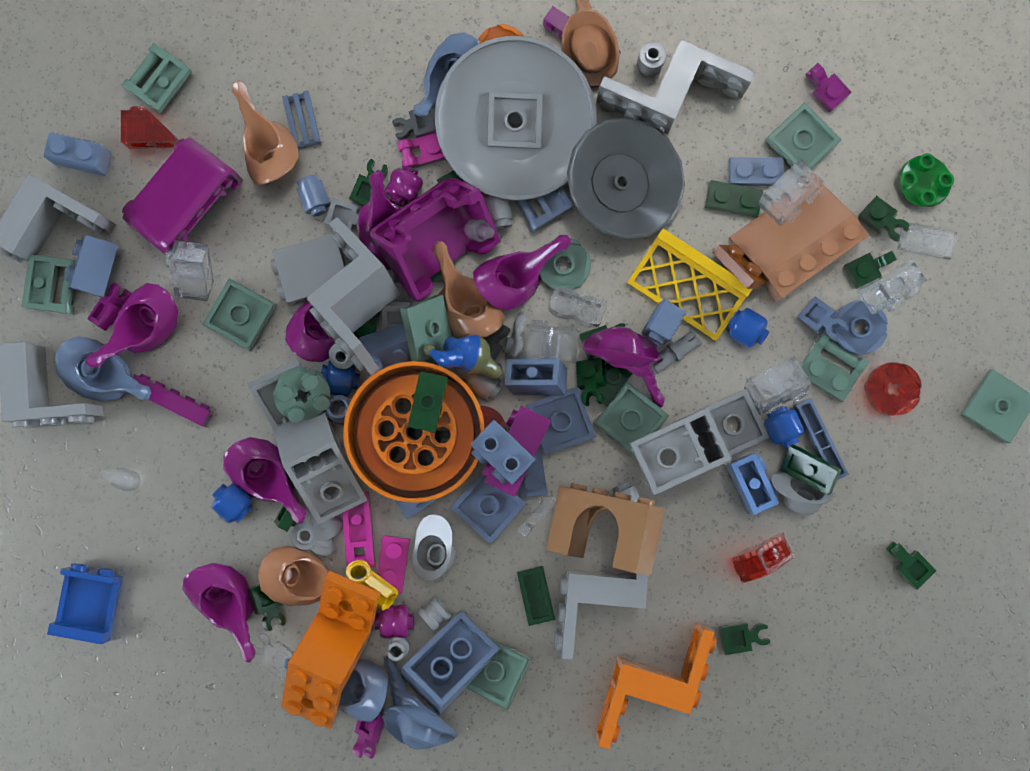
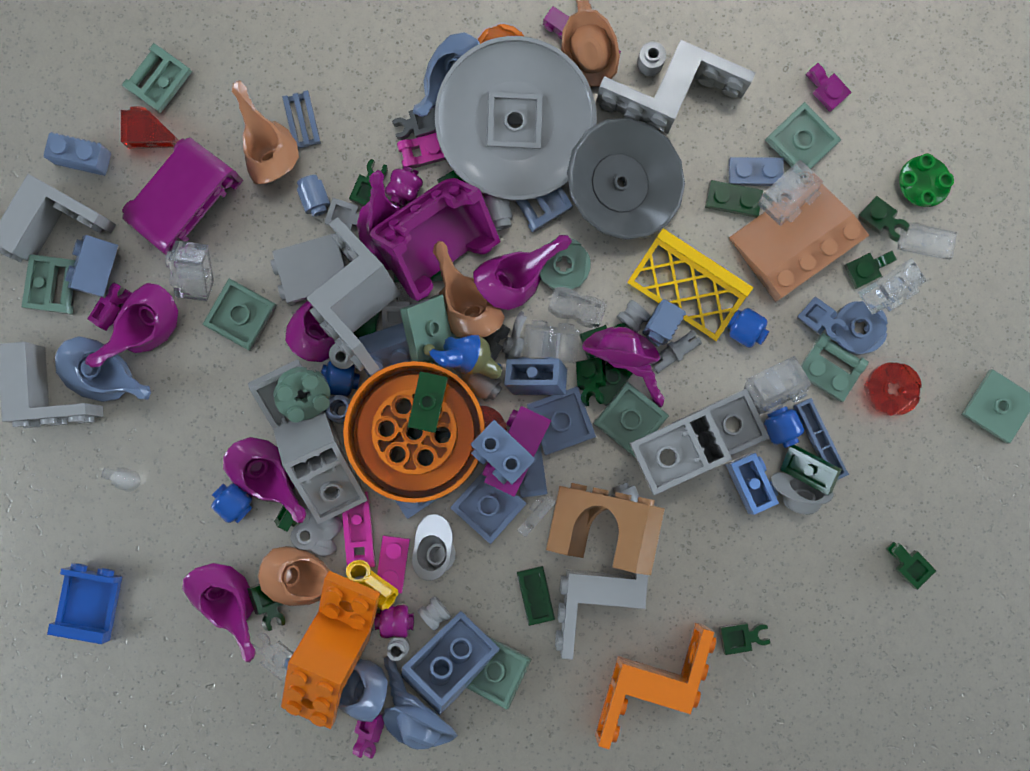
(174, 402): magenta piece -> none
(478, 230): clear cylinder -> none
(634, 316): none -> light grey wheel
(740, 267): dark orange plate -> none
(762, 558): clear red slope -> none

